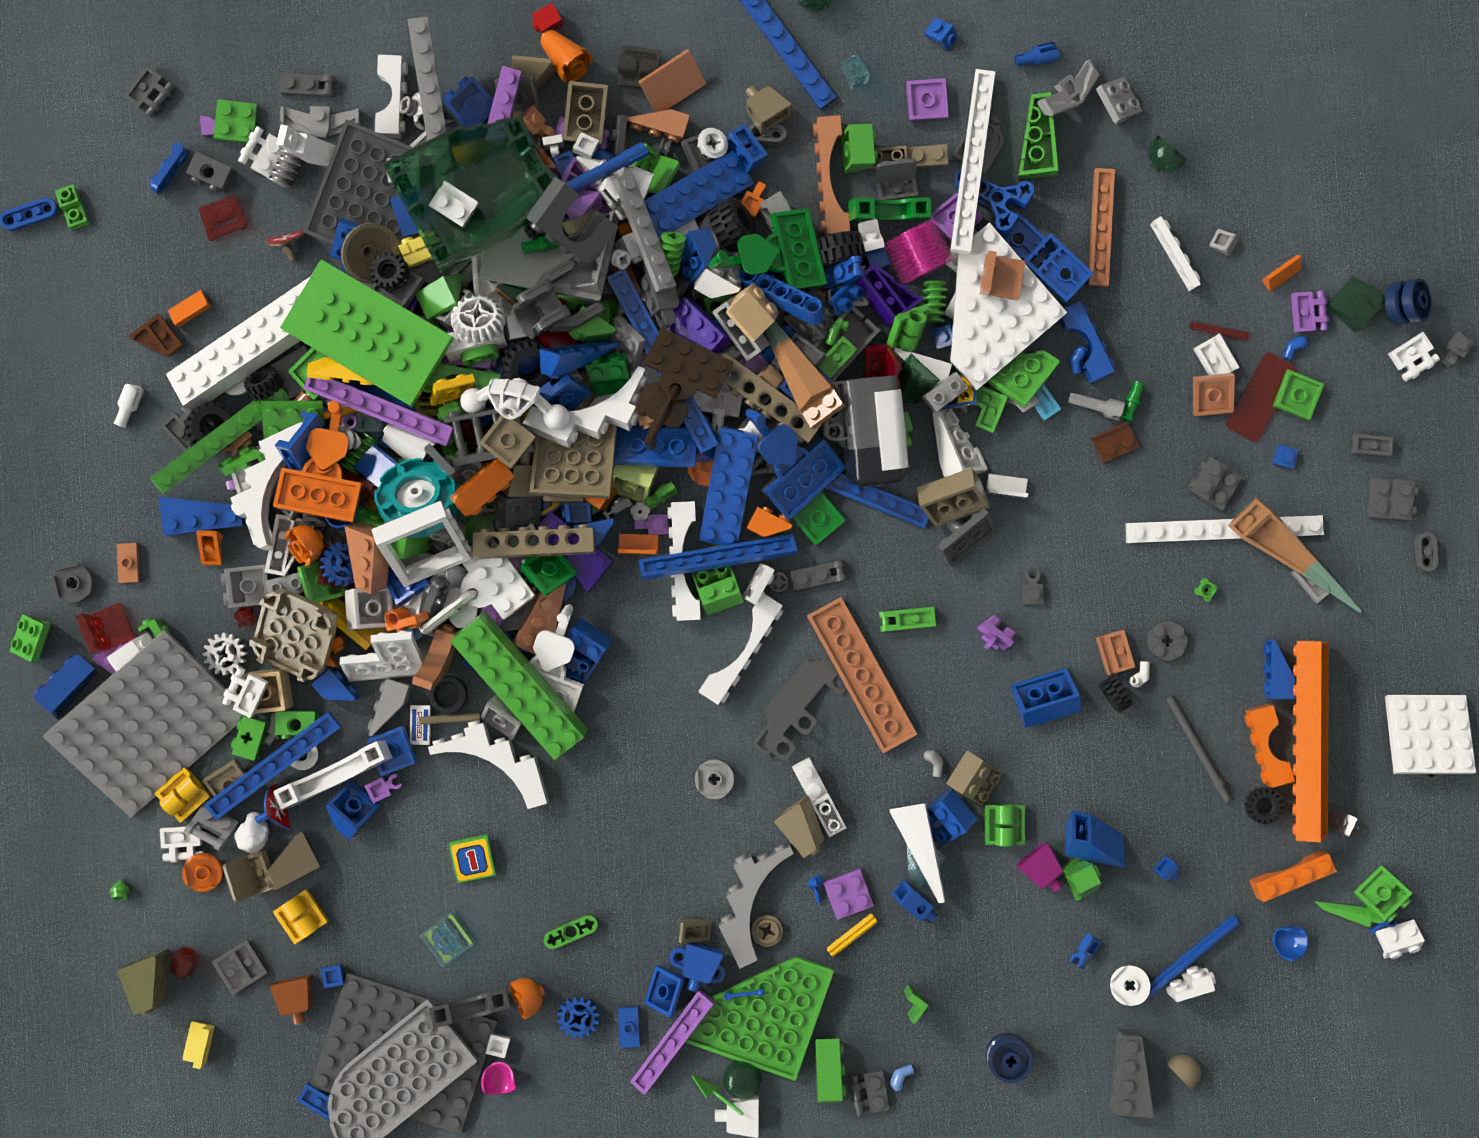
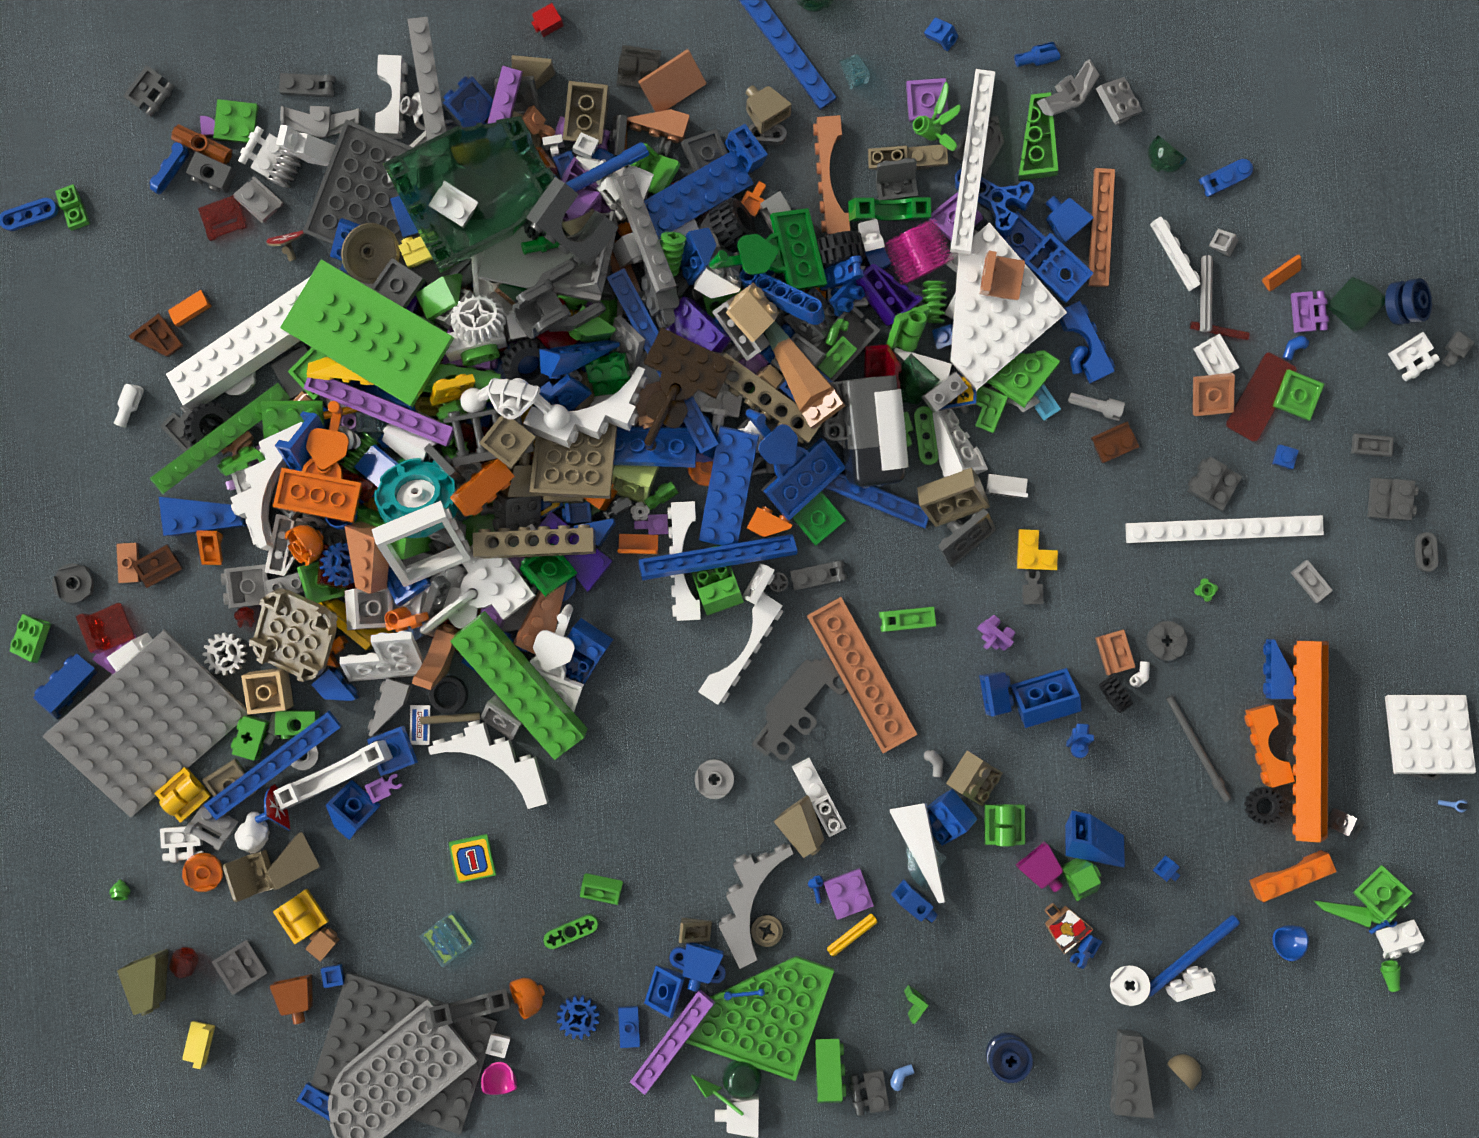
(155, 625): bright green bracket -> none
(157, 565): none -> reddish brown plate
(192, 140): none -> dark orange piece
(250, 694): white plate -> none
(258, 199): none -> light grey plate
(263, 383): black tyre -> none
(322, 943): none -> medium nougat brick
(379, 267): black tyre -> none
(567, 56): orange cone -> none
(601, 889): none -> bright green slope
(625, 261): white bush -> none
(715, 136): white gear -> none
(858, 147): bright green slope -> none
(925, 426): none -> bright green plate
(931, 128): none -> bright green plant
(995, 693): none -> blue slope
(1030, 557): none -> yellow plate
(1066, 218): none -> blue torso
(1066, 927): none -> torso
(1080, 740): none -> blue hips
(1132, 401): green pin -> none
(1206, 293): none -> light grey axle
(1226, 176): none -> blue plate
(1267, 531): medium nougat plate -> none
(1391, 973): none -> bright green cone
(1453, 804): none -> medium blue hand

